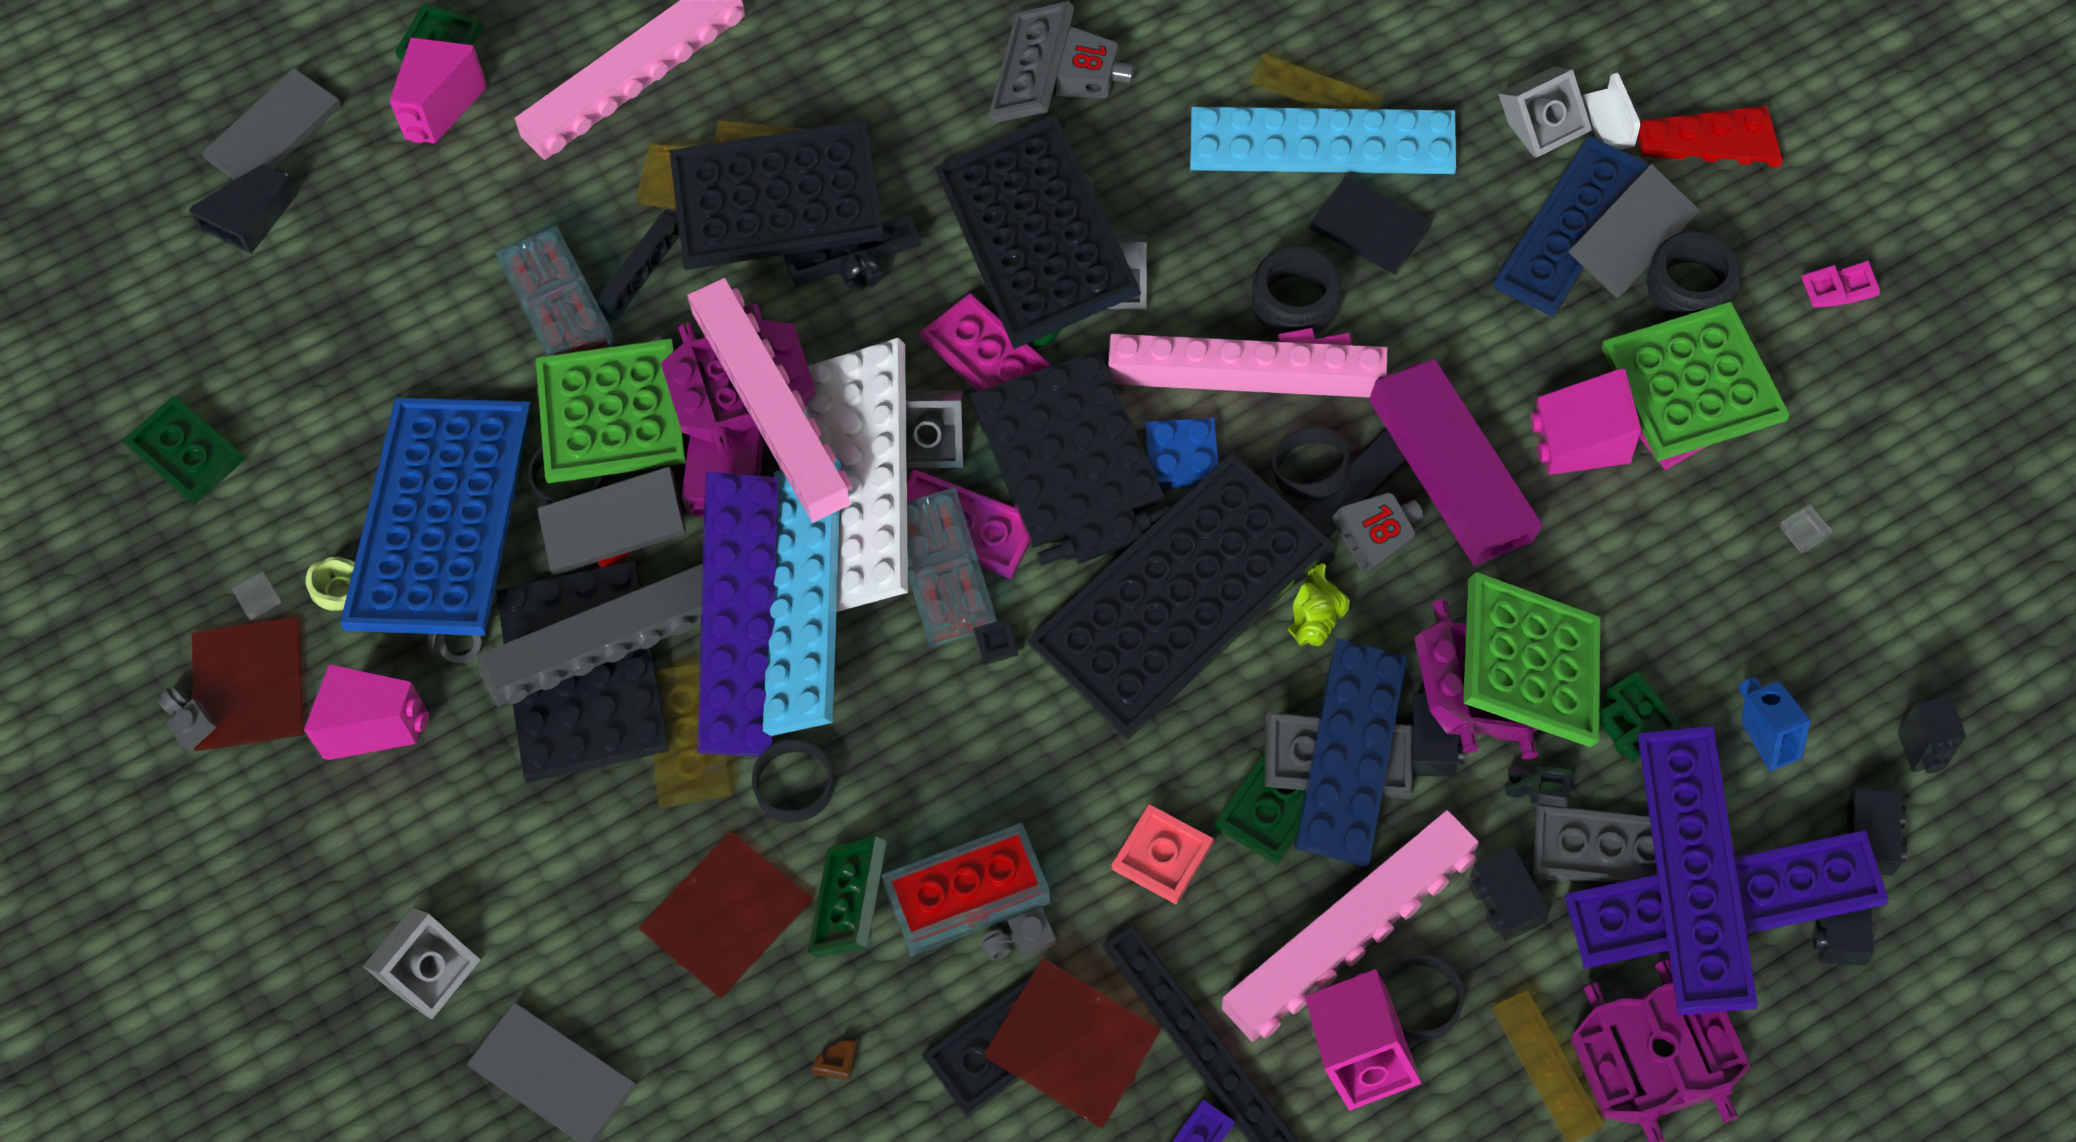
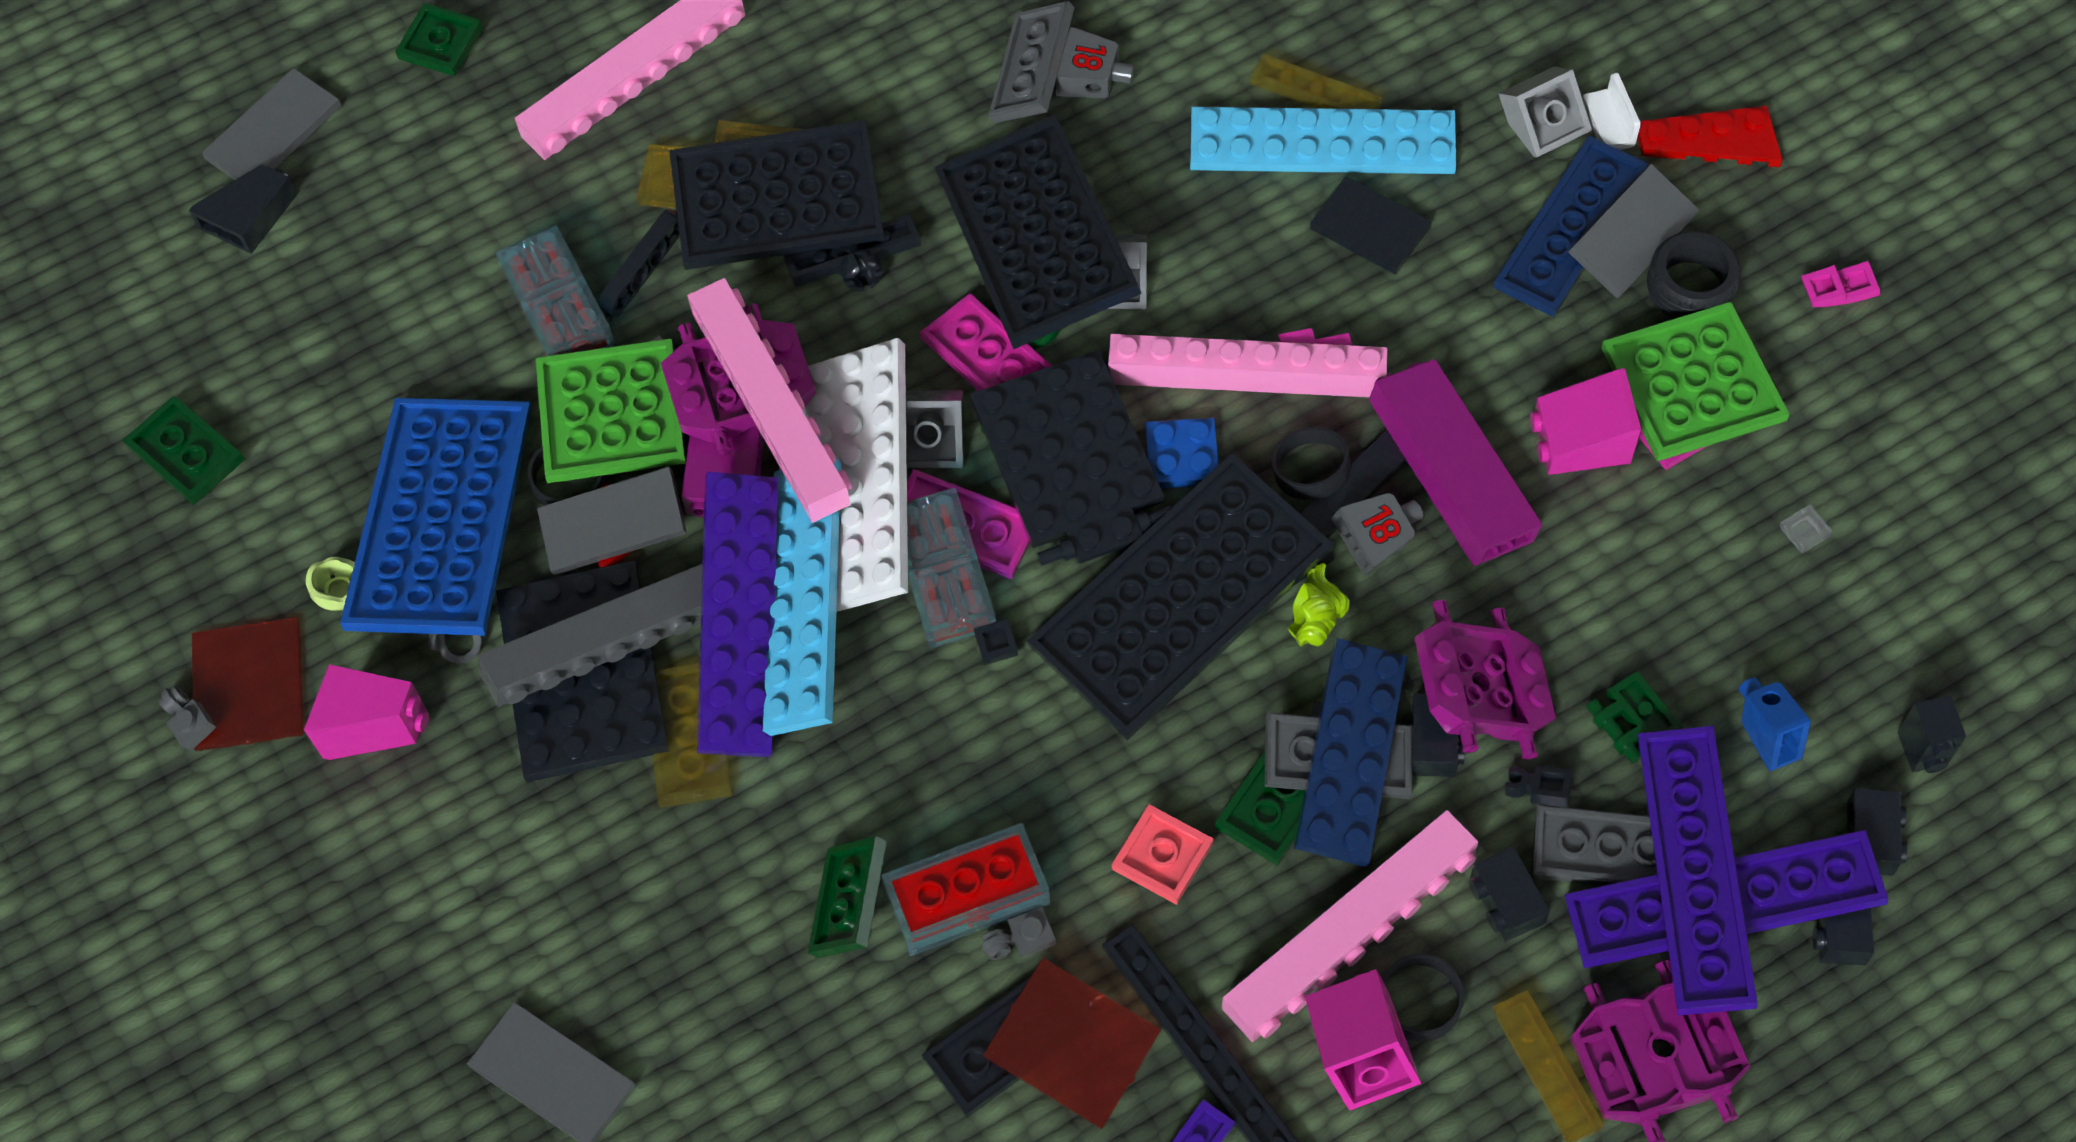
(256, 595): clear tile -> none
(422, 962): light grey slope -> none
(435, 88): dark pink slope -> none
(725, 914): clear red piece -> none
(786, 747): black tyre -> none
(836, 1060): reddish brown tile -> none
(1296, 263): black tyre -> none
(1532, 660): bright green plate -> none

